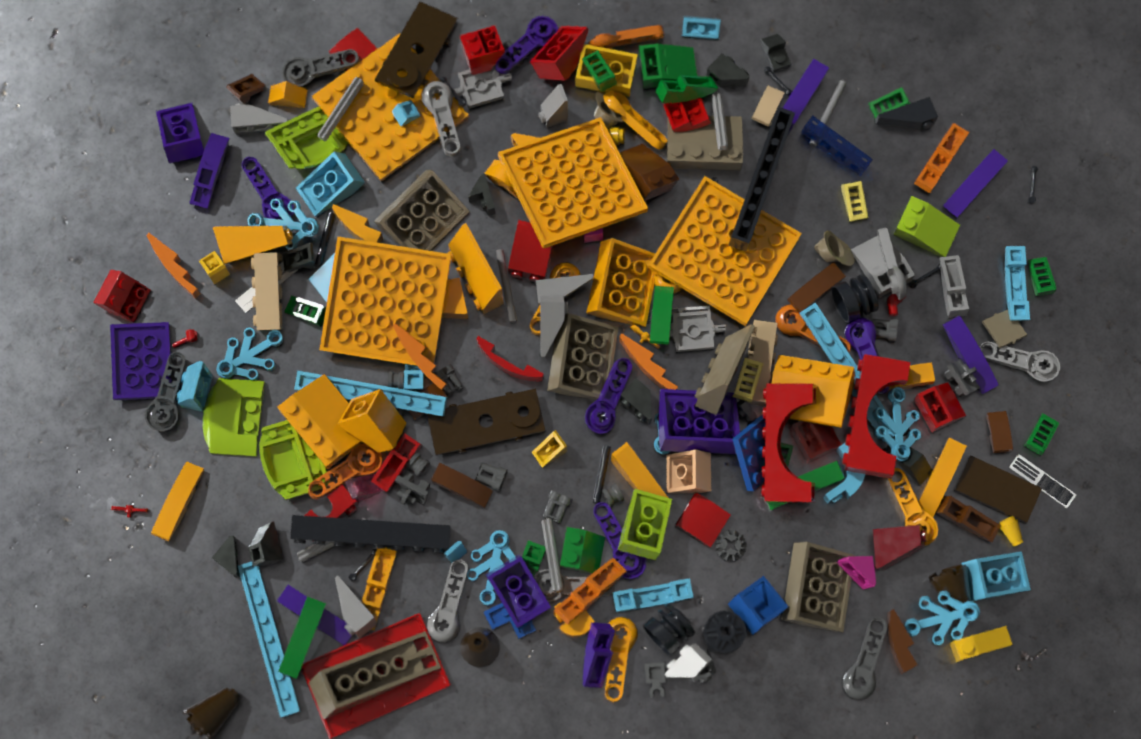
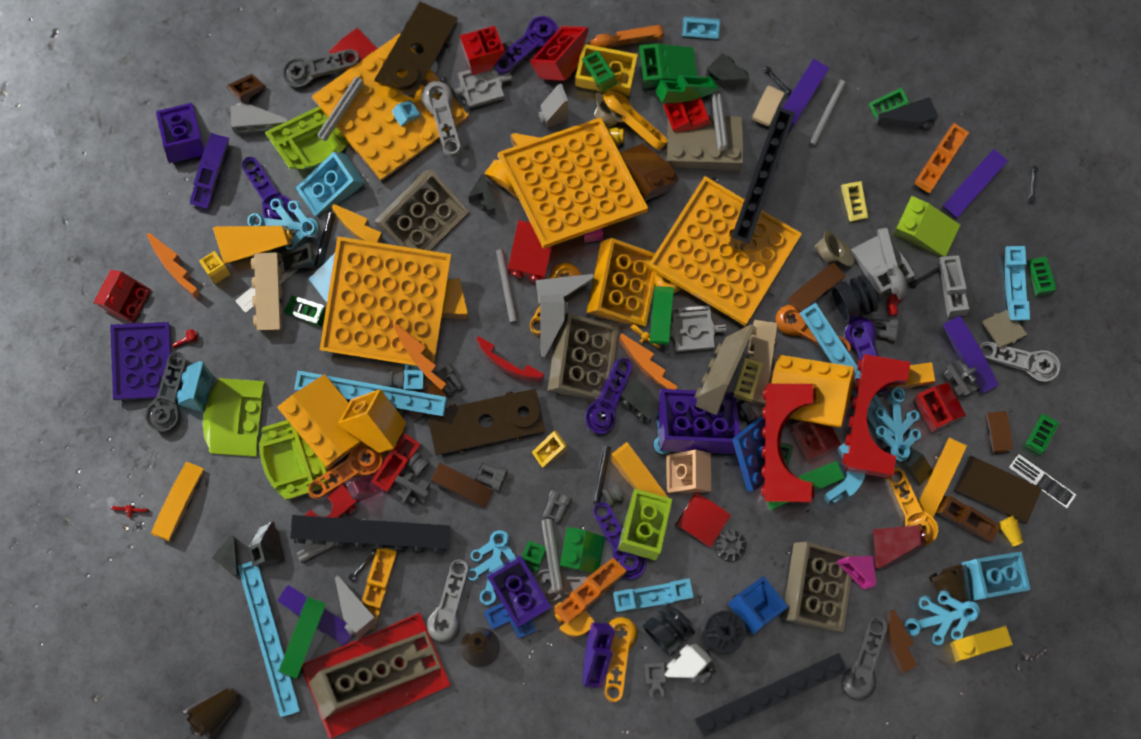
(247, 356): medium azure plant -> none
(287, 95): light orange slope -> none
(455, 552): medium azure slope -> none
(475, 270): light orange slope -> none
(770, 695): none -> black brick
(775, 51): pearl dark grey slope -> none
(842, 153): clear blue piece -> none

